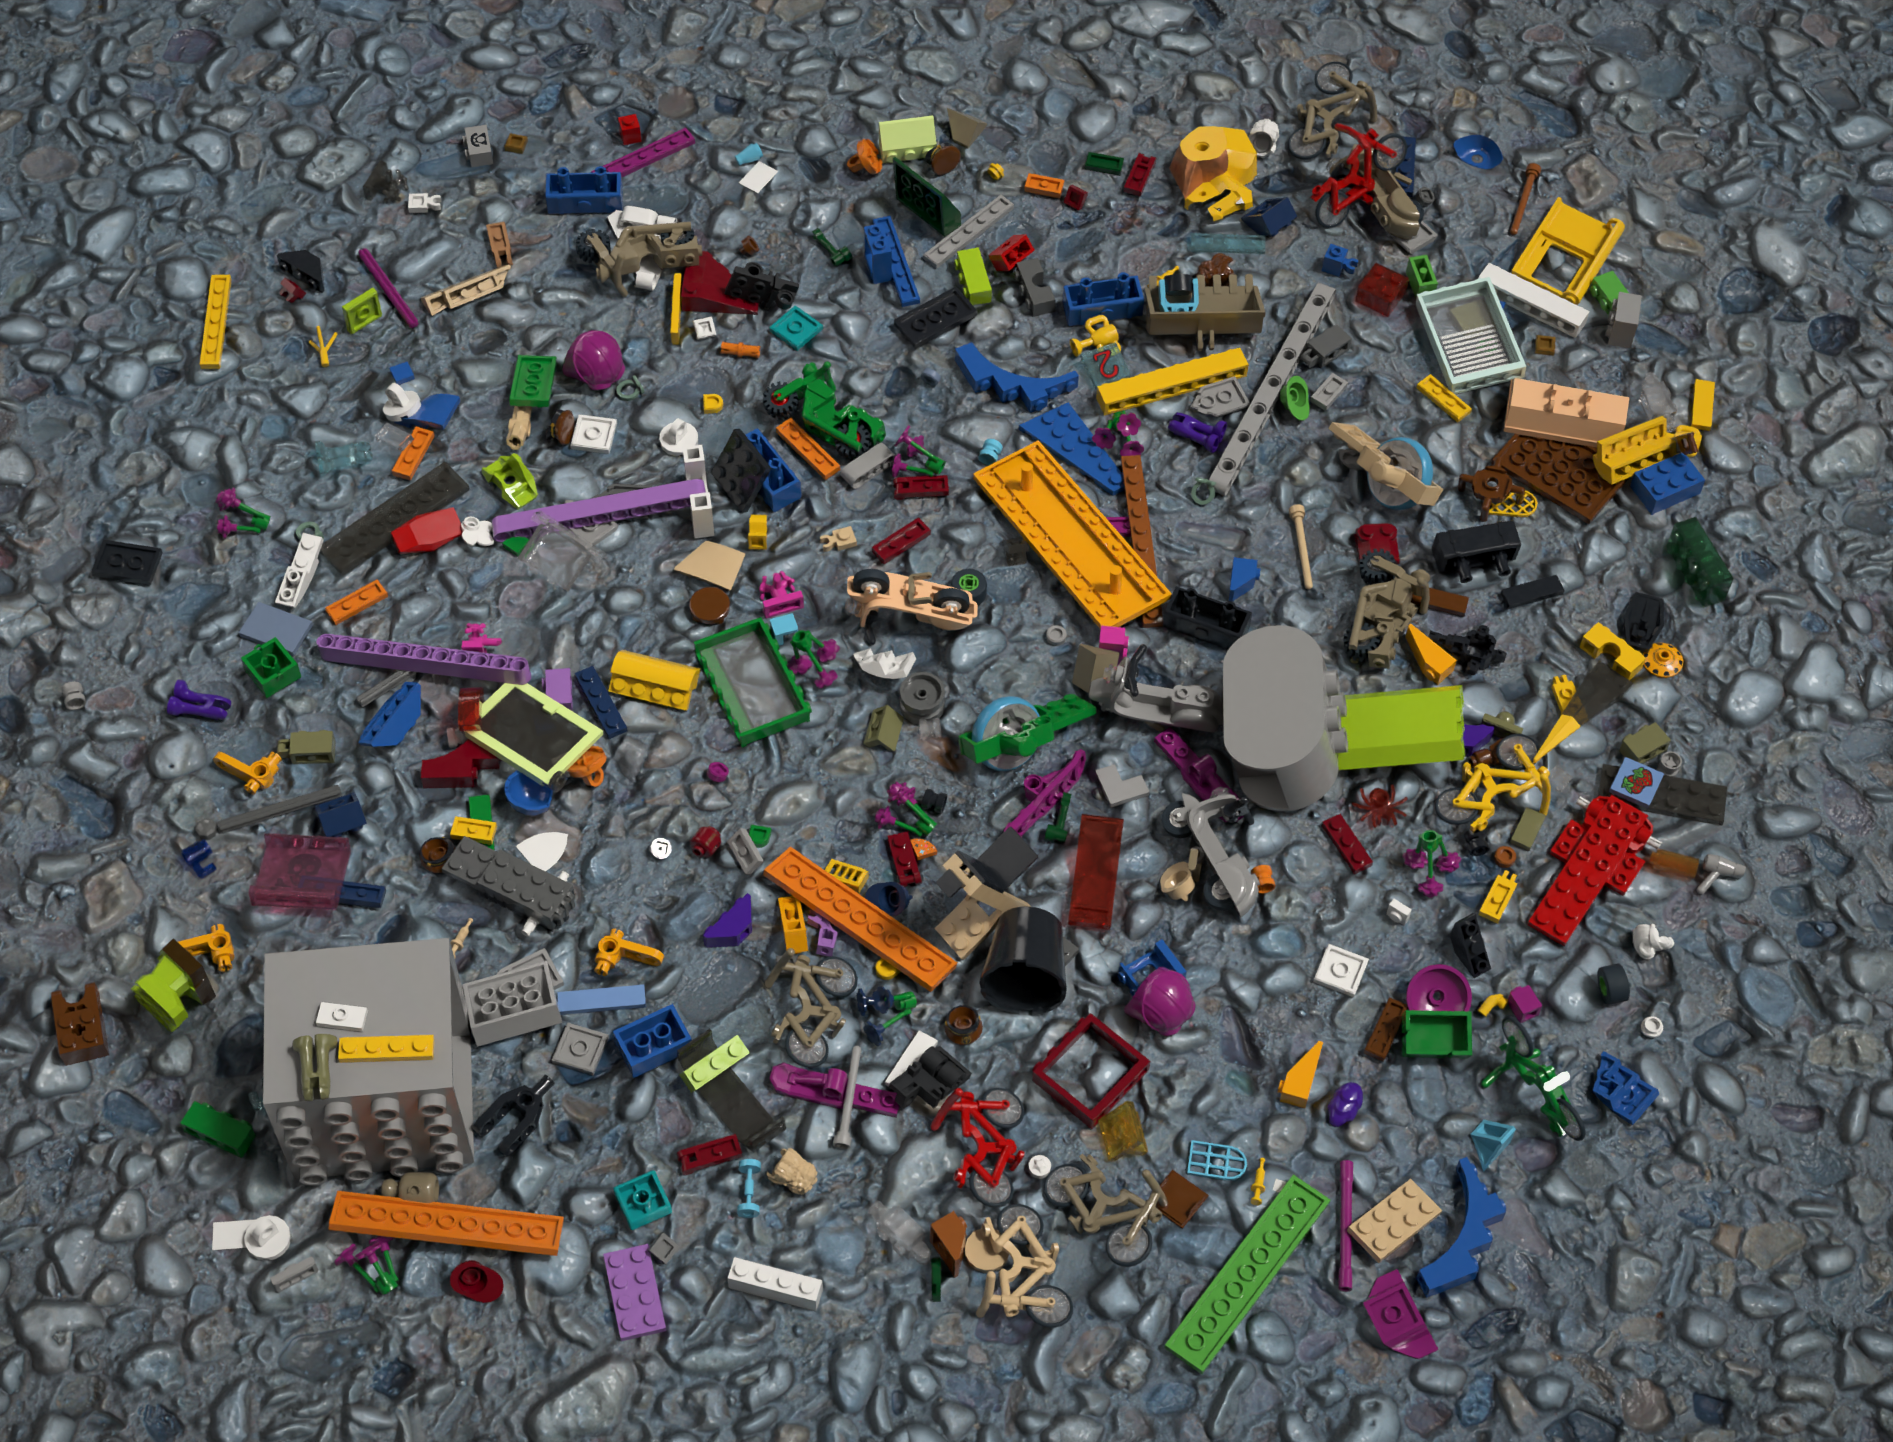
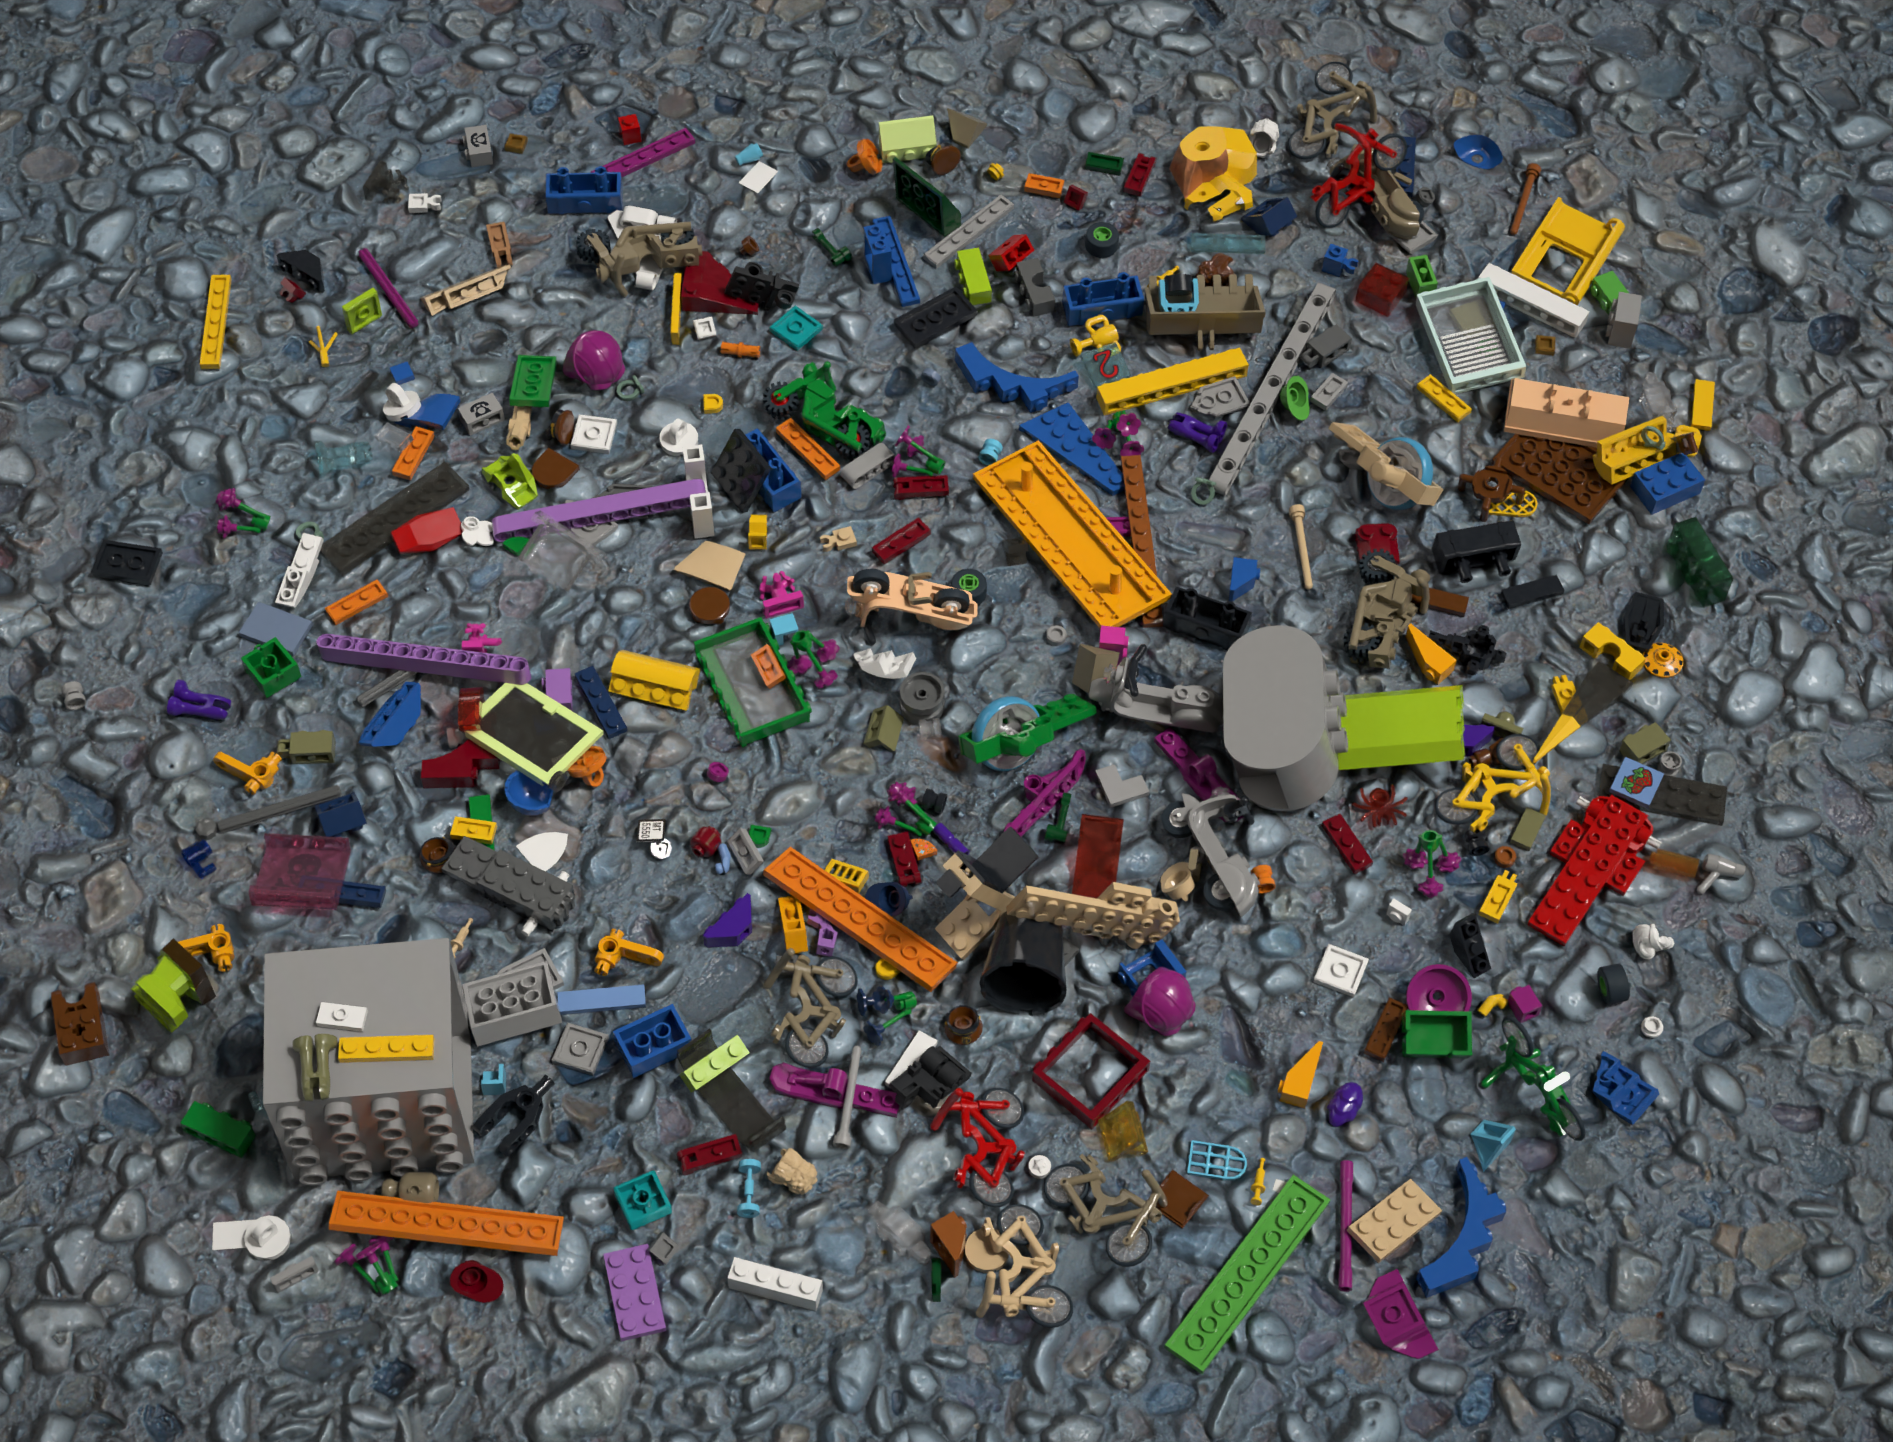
(481, 414): none -> light grey brick
(494, 1081): none -> medium azure panel
(553, 470): none -> reddish brown tile
(651, 830): none -> sticker
(725, 856): none -> medium blue arm
(768, 666): none -> orange plate
(949, 839): none -> dark purple piece
(1102, 239): none -> black wheel
(1118, 911): none -> tan piece
(1650, 443): none -> sand green piece

